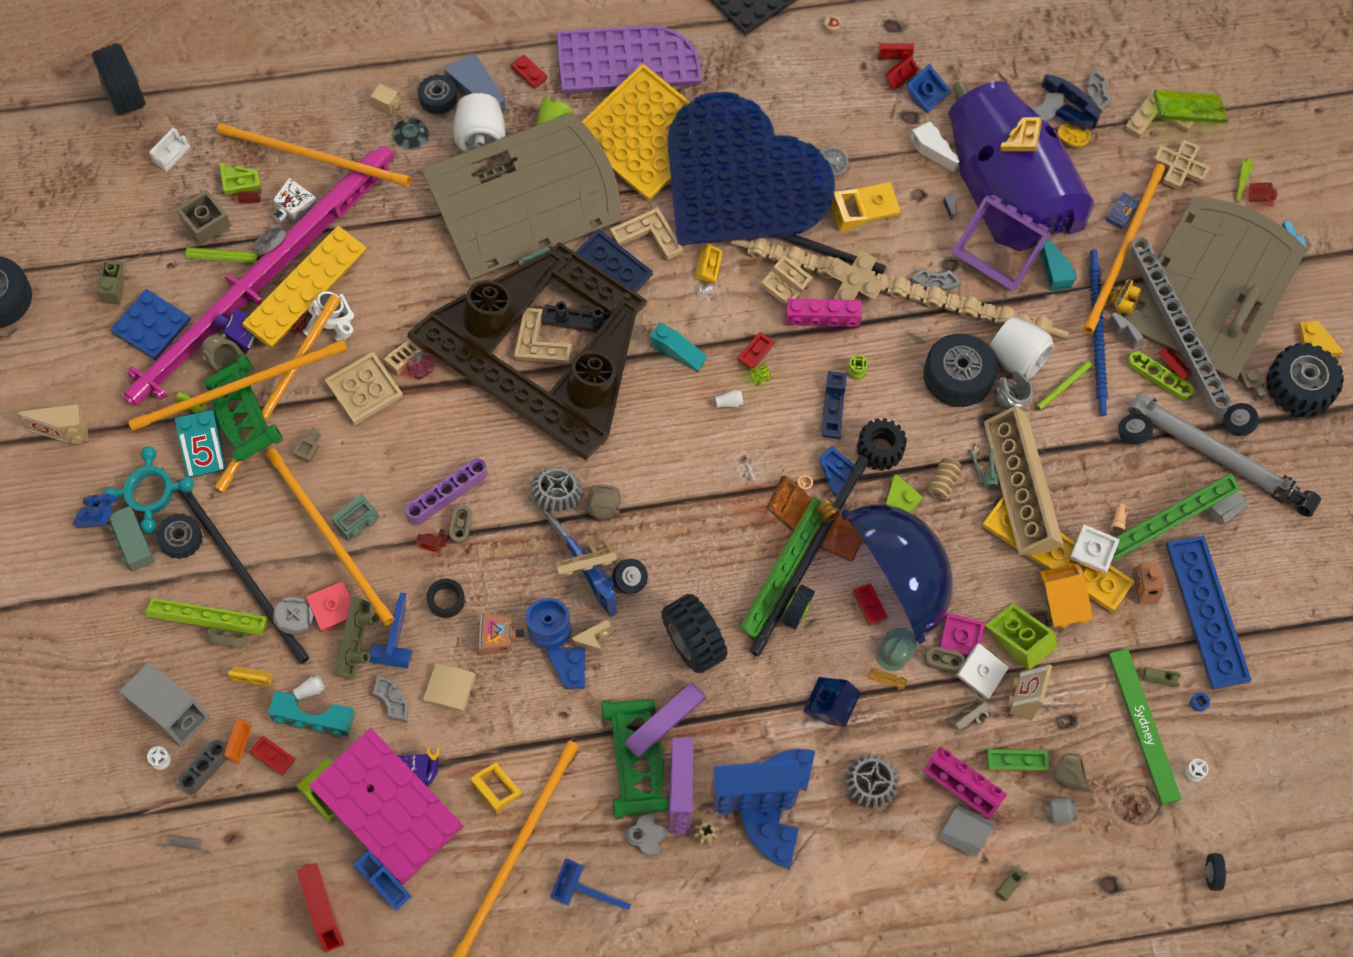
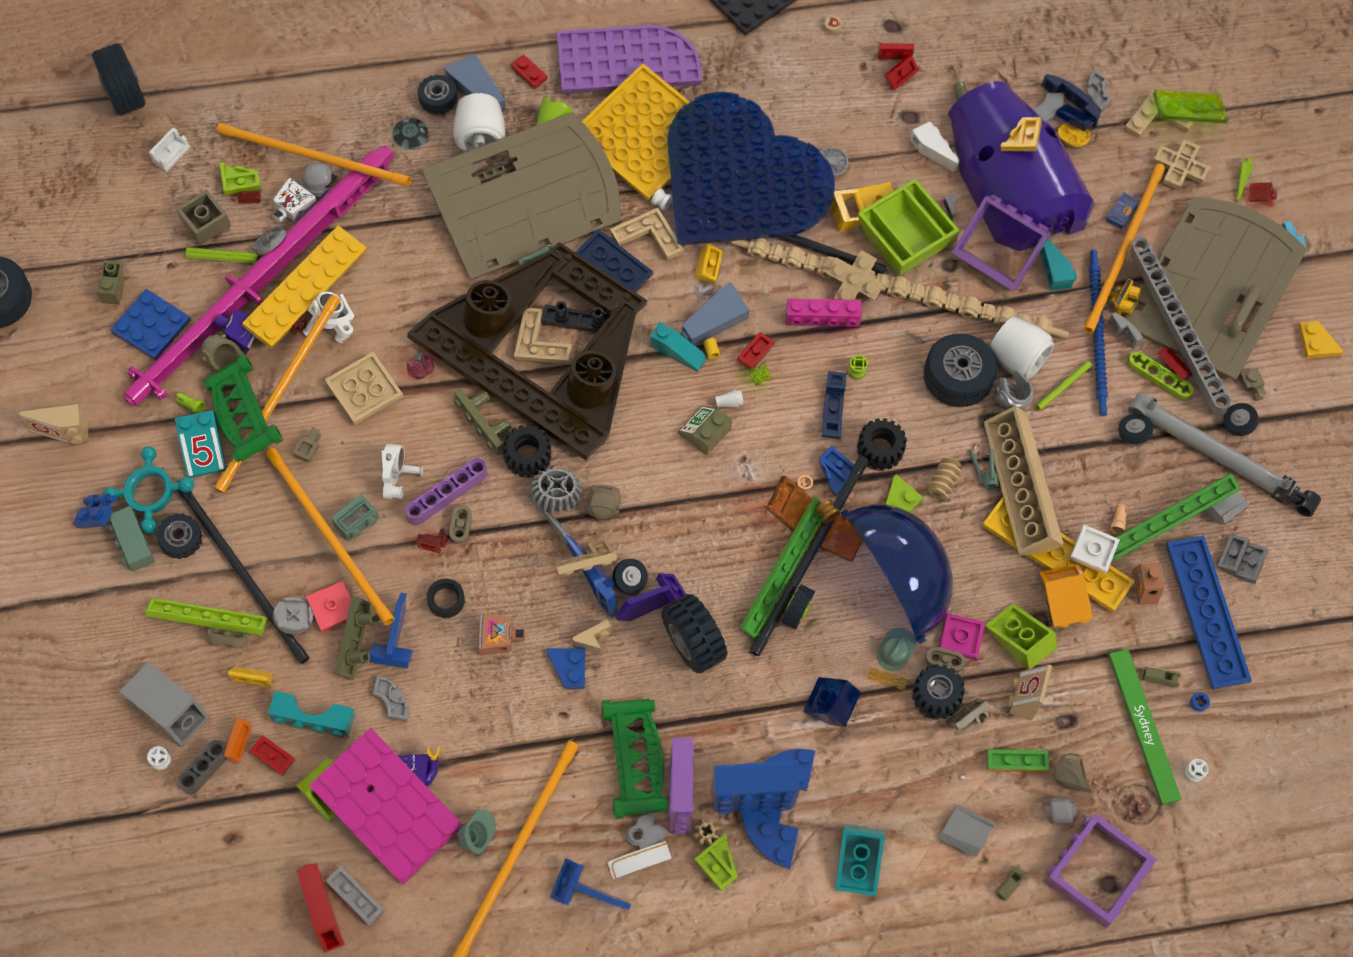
(146, 419): light orange piece -> none
(158, 844): light grey piece -> none
(309, 688): white cone -> none
(316, 178): none -> light grey helmet
(354, 895): none -> light grey plate
(381, 880): blue slope -> none
(385, 99): tan brick -> none
(390, 359): tan slope -> none
(393, 465): none -> white piece
(449, 687): tan slope -> none
(477, 831): none -> sand green piece
(482, 428): none -> olive plate
(487, 794): yellow tile -> none
(522, 437): none -> black tyre
(548, 623): blue wheel -> none
(639, 859): none -> white sticker
(640, 605): none -> dark purple piece
(662, 199): none -> white wheel
(665, 720): medium lavender beam -> none
(706, 428): none -> olive slope
(711, 348): none -> yellow hinge
(716, 315): none -> sand blue slope
(718, 863): none -> lime wing
(785, 280): tan slope -> none
(860, 860): none -> teal slope
(869, 604): red plate -> none
(880, 781): light grey gear -> none
(907, 227): none -> lime slope
(927, 89): blue slope -> none
(938, 691): none -> black wheel
(946, 281): light grey tile -> none
(964, 782): dark pink brick -> none
(982, 671): white plate -> none
(1080, 900): none -> medium lavender window
(1215, 872): black wheel -> none
(1242, 558): none -> flat silver slope
(1304, 379): black wheel -> none

